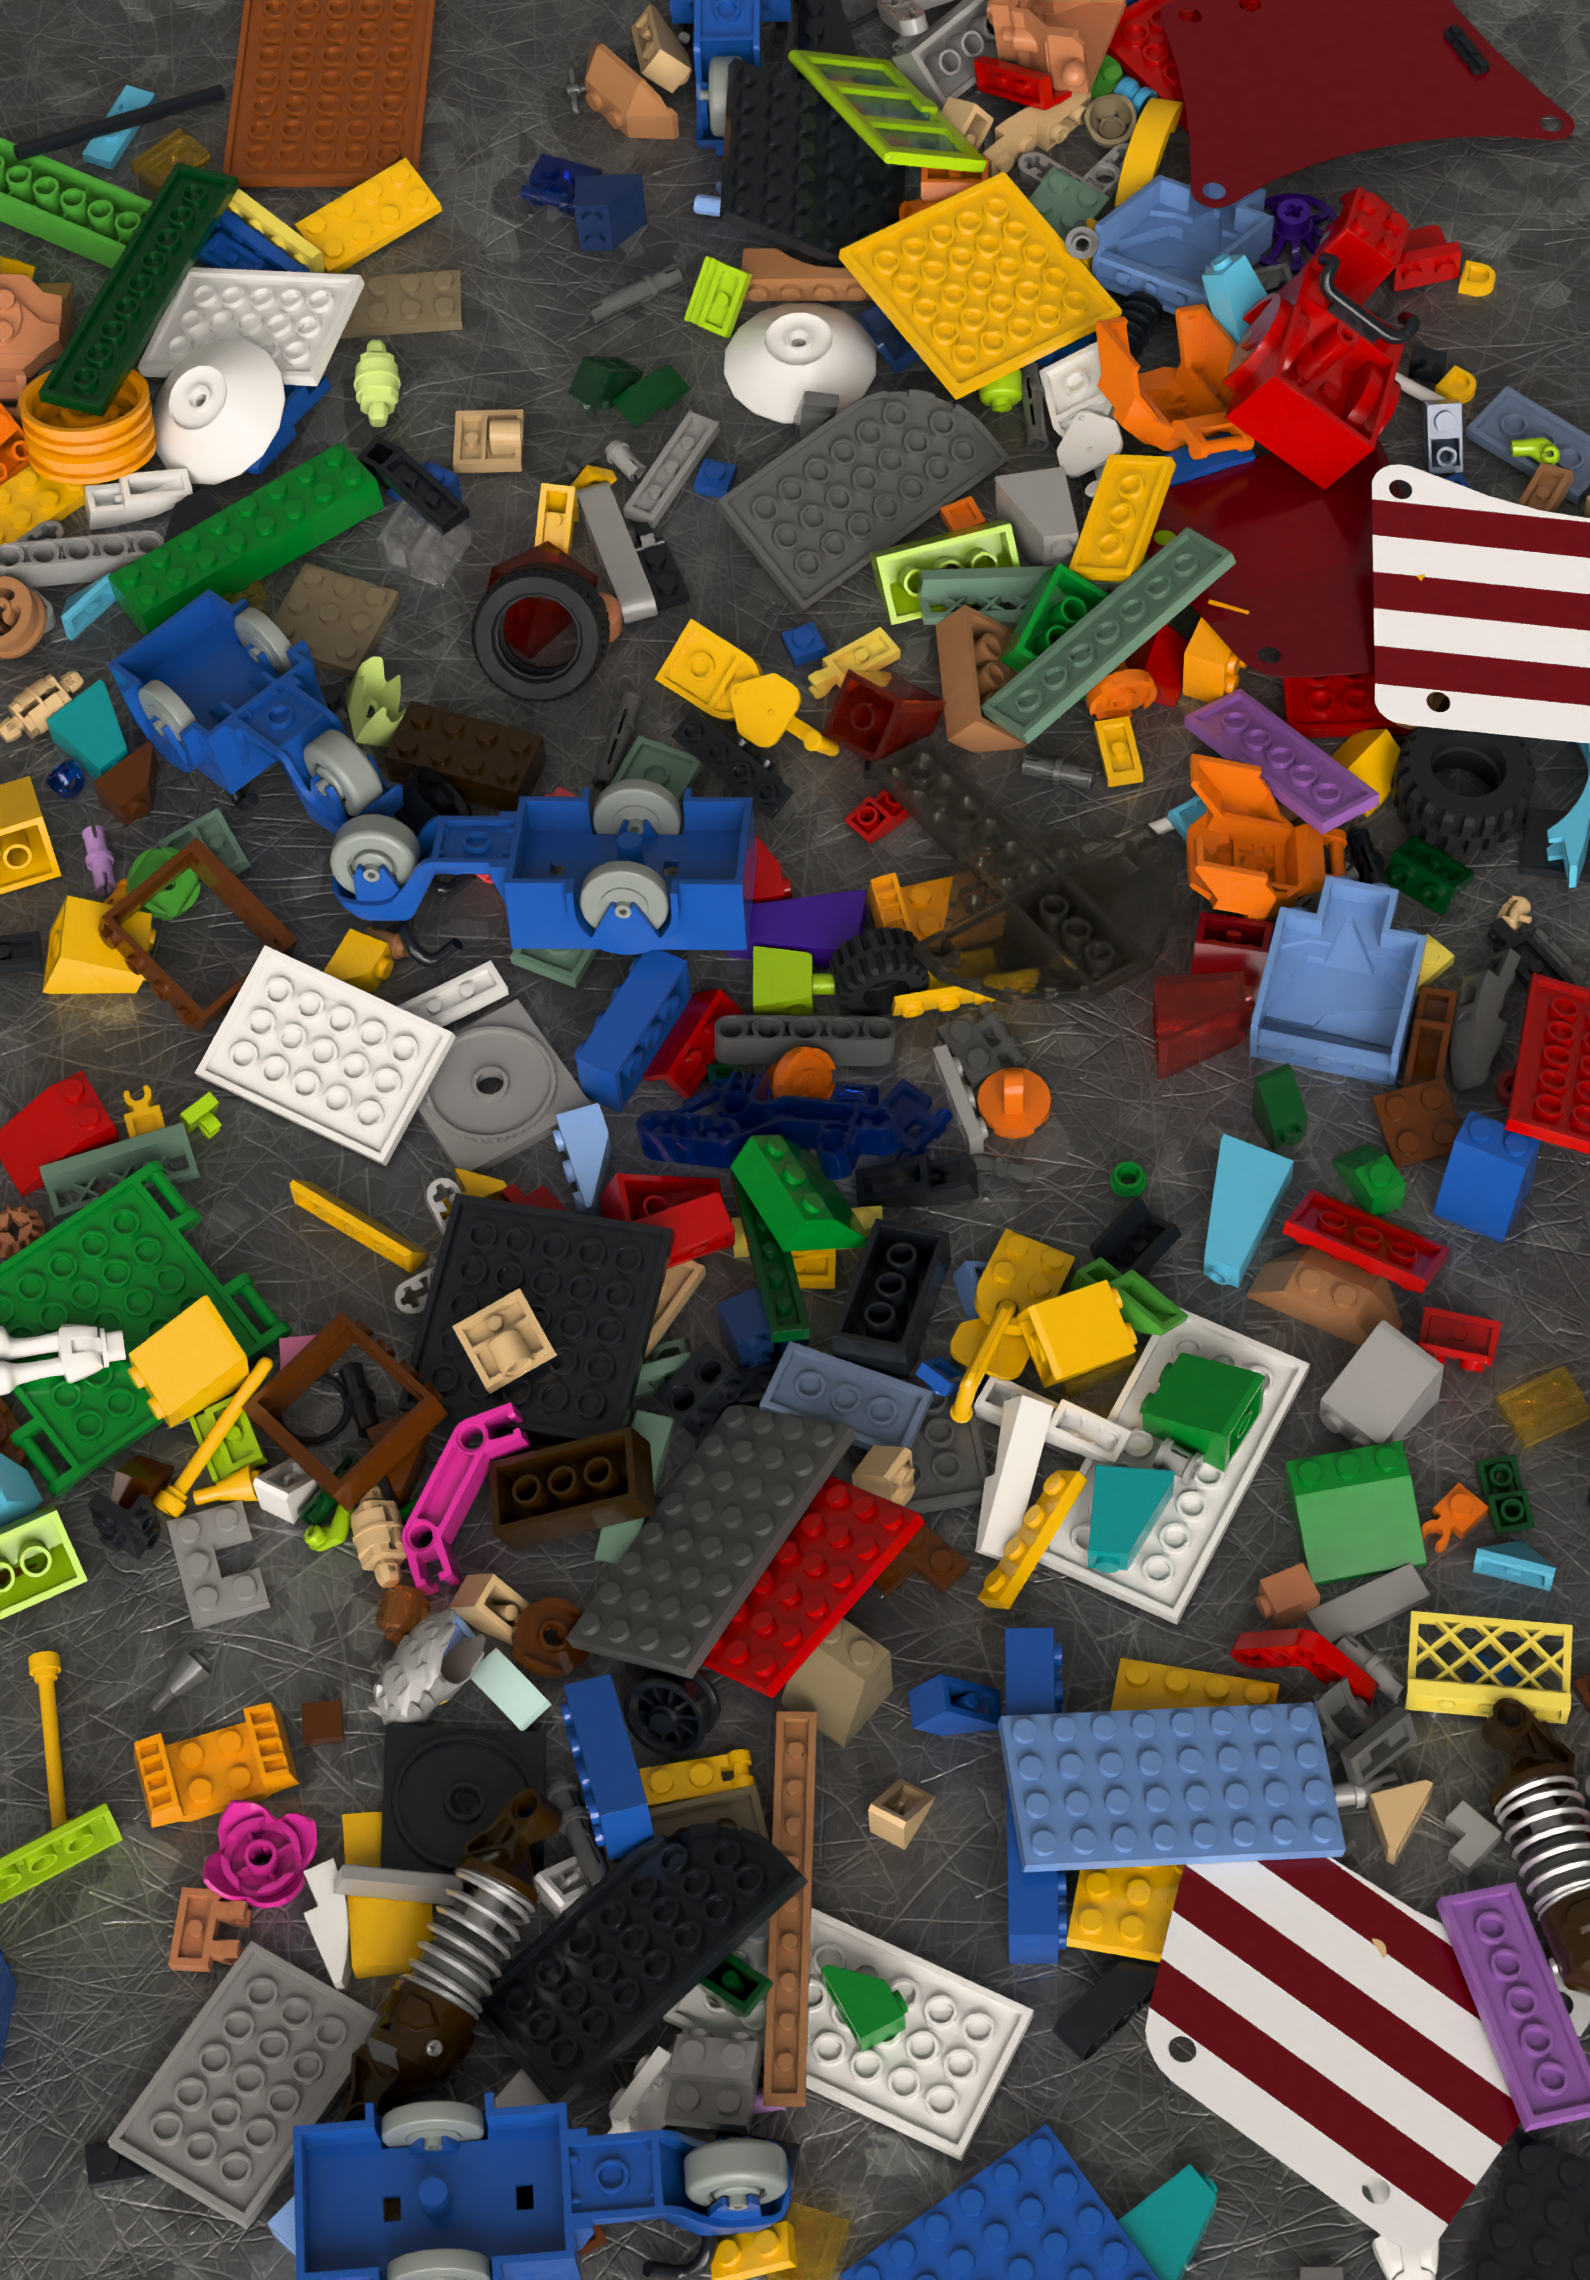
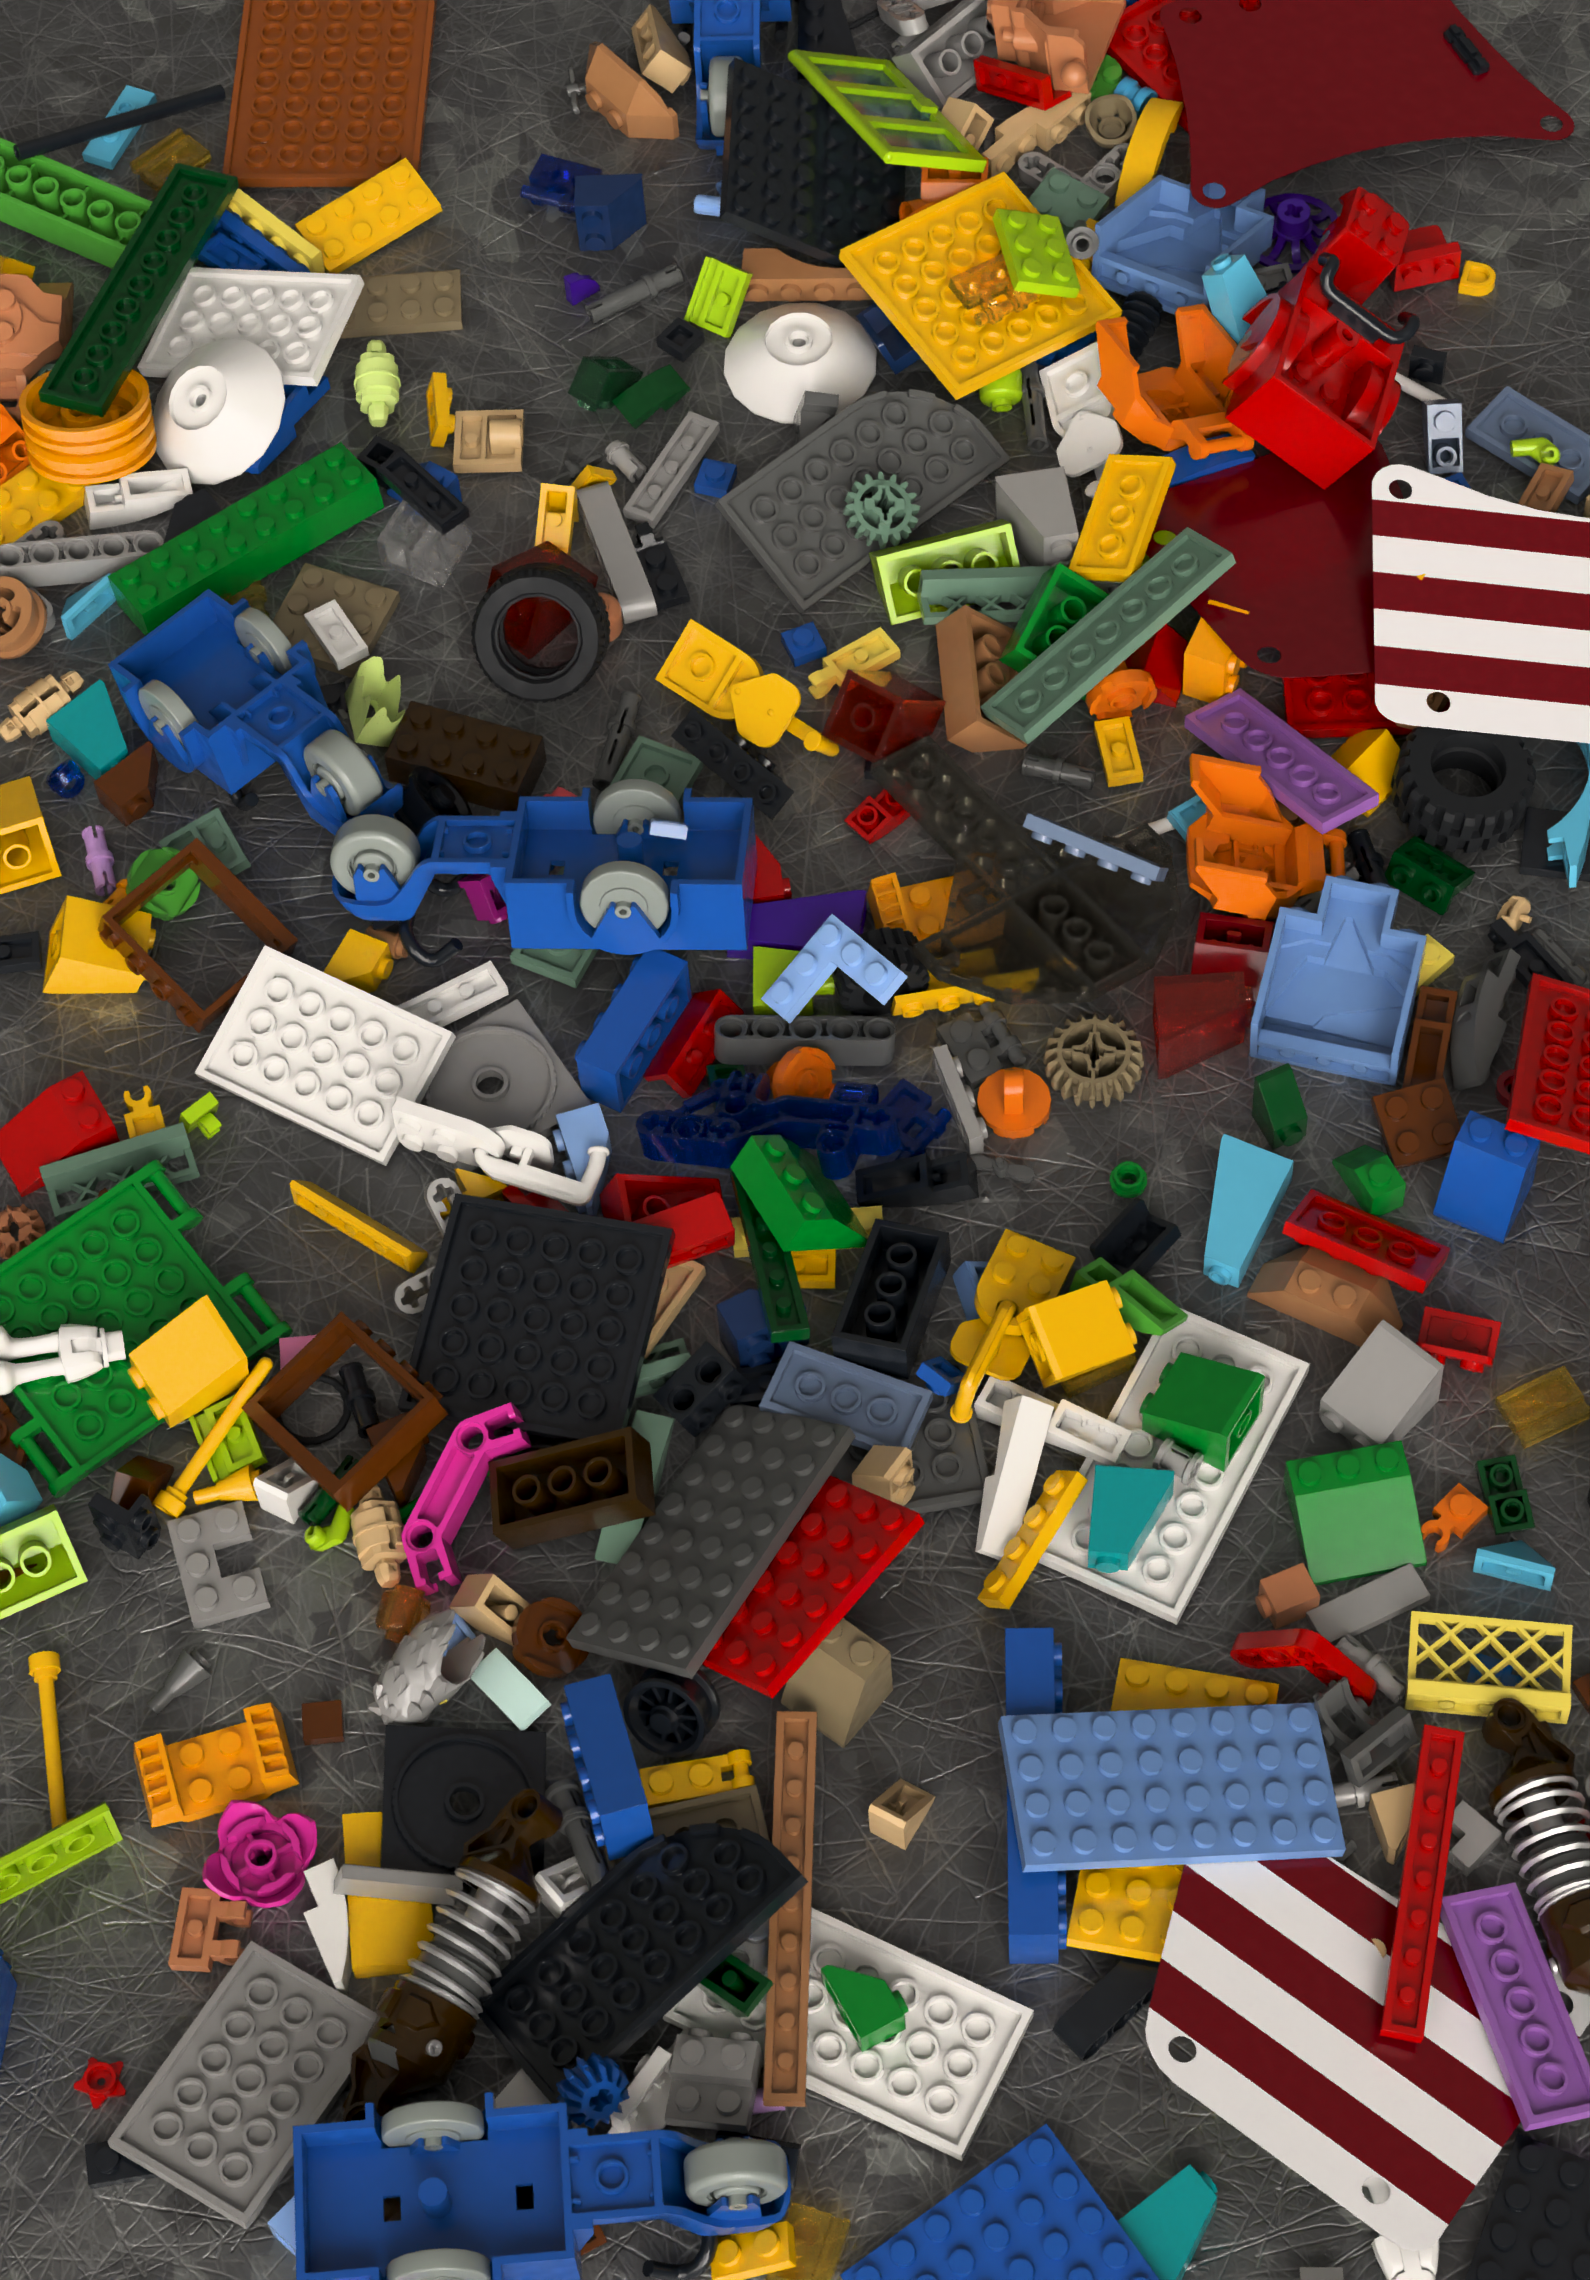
(101, 2070): none -> red plate
(336, 634): none -> white plate
(438, 404): none -> yellow plate
(471, 1143): none -> white plate
(484, 898): none -> magenta brick
(504, 1340): tan plate -> none
(579, 287): none -> dark purple tile
(593, 2090): none -> blue gear
(668, 828): none -> tile
(680, 339): none -> black plate
(830, 948): none -> light blue plate
(870, 518): none -> sand green gear
(929, 1558): reddish brown plate -> none
(954, 1706): blue slope -> none
(961, 514): orange plate -> none
(983, 284): none -> clear yellow plate
(1036, 253): none -> lime plate
(1080, 844): none -> sand blue plate
(1116, 1063): none -> dark tan gear
(1422, 1884): none -> red plate
(1457, 385): yellow tile -> none

